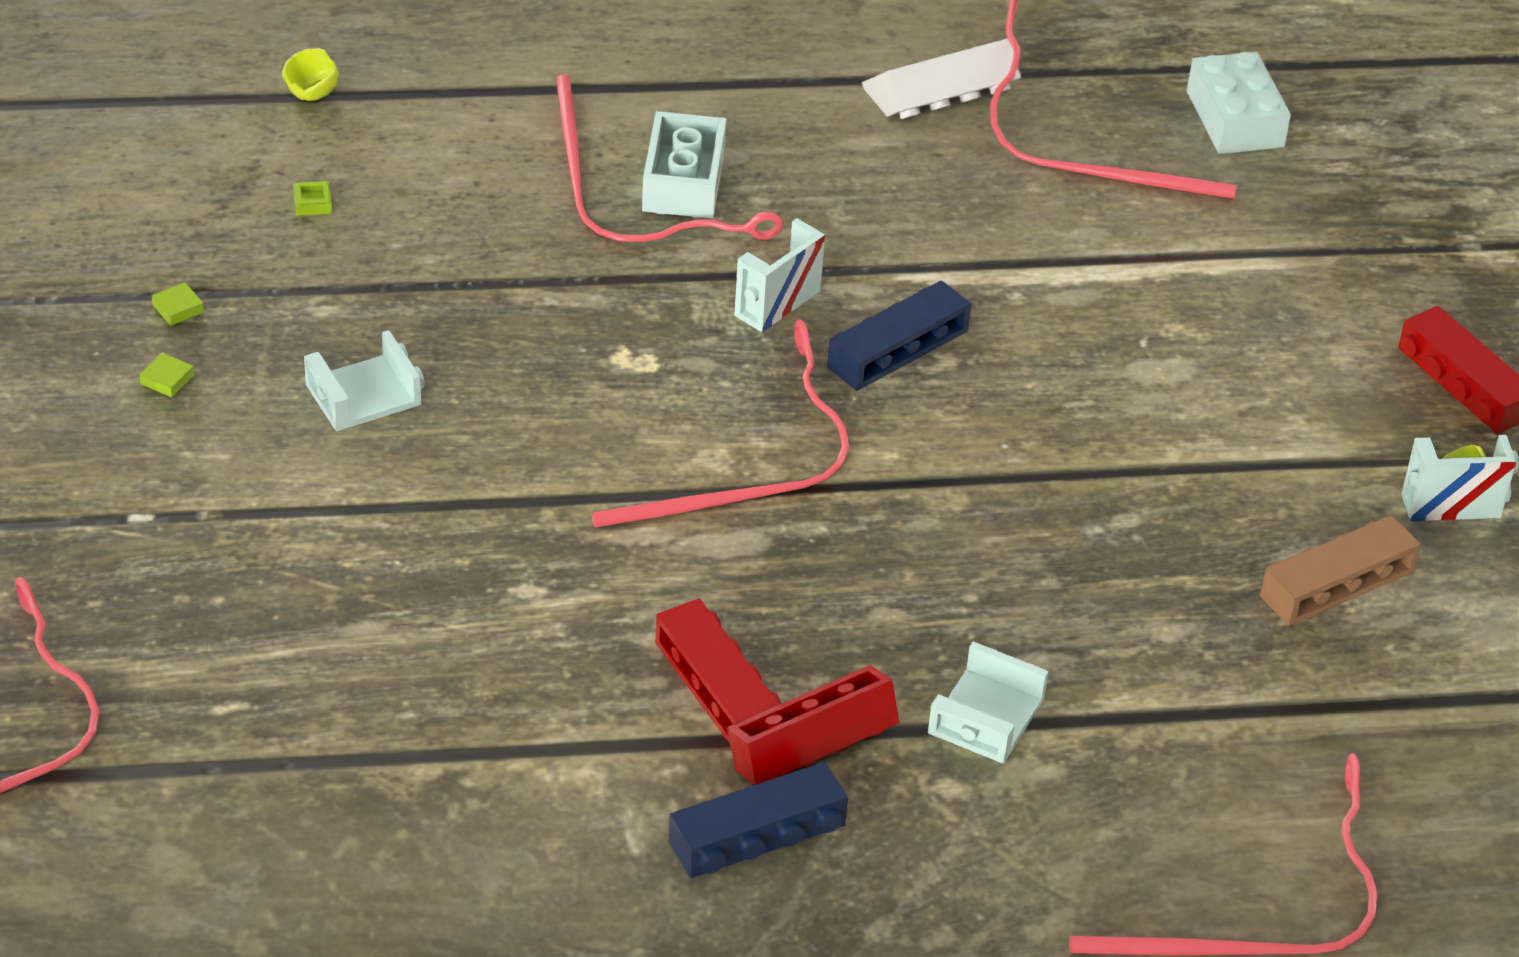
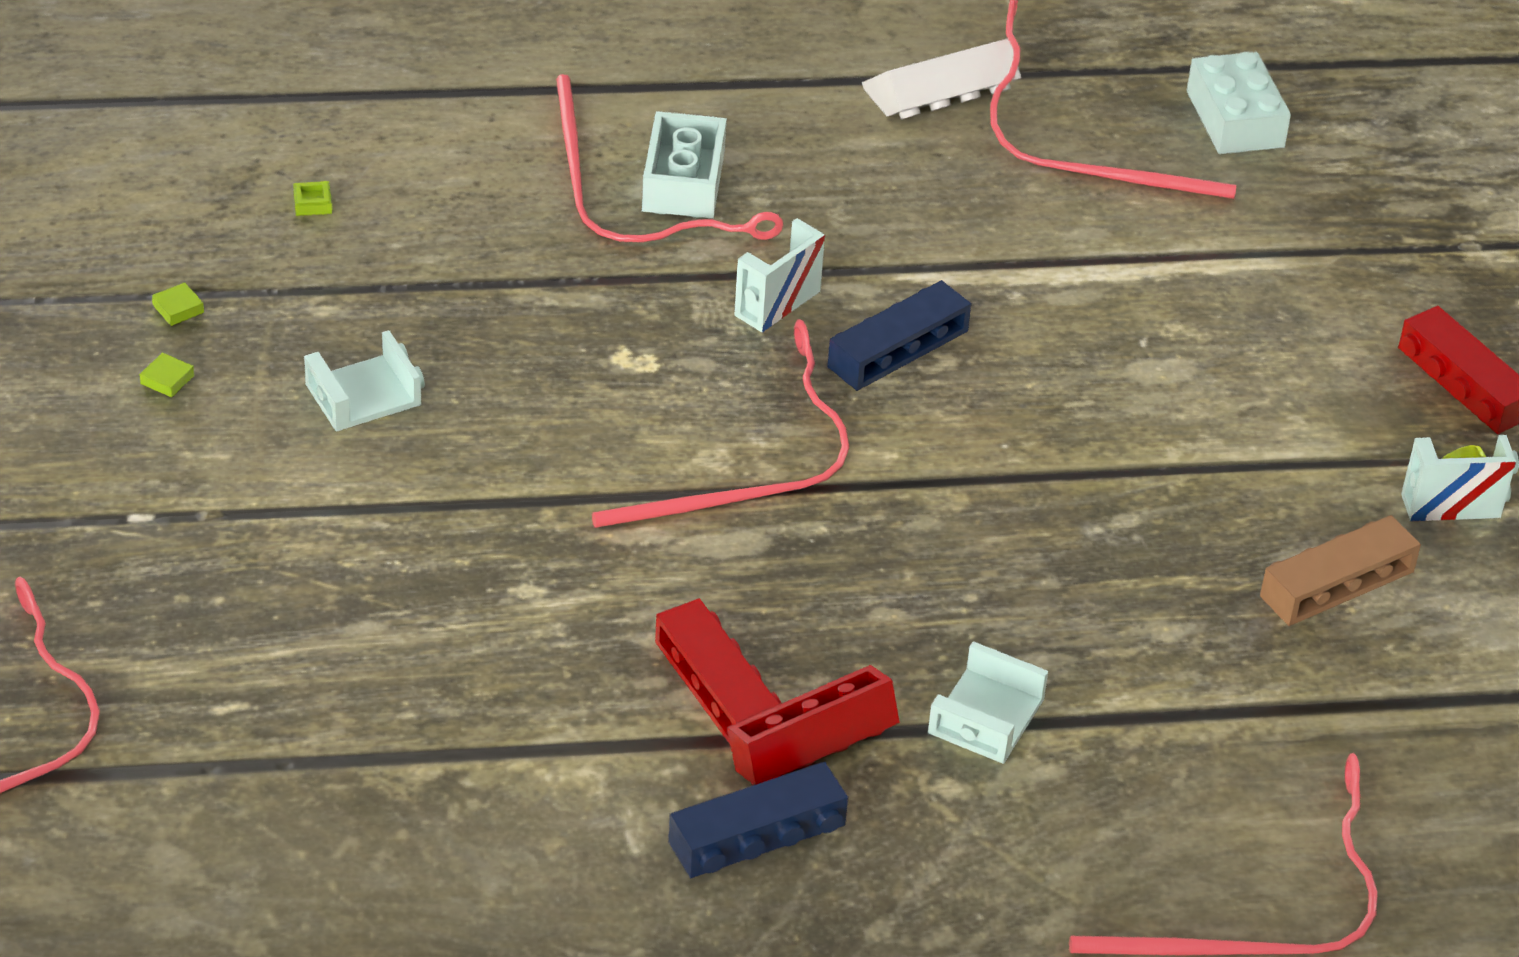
(311, 74): neon yellow hair -> none

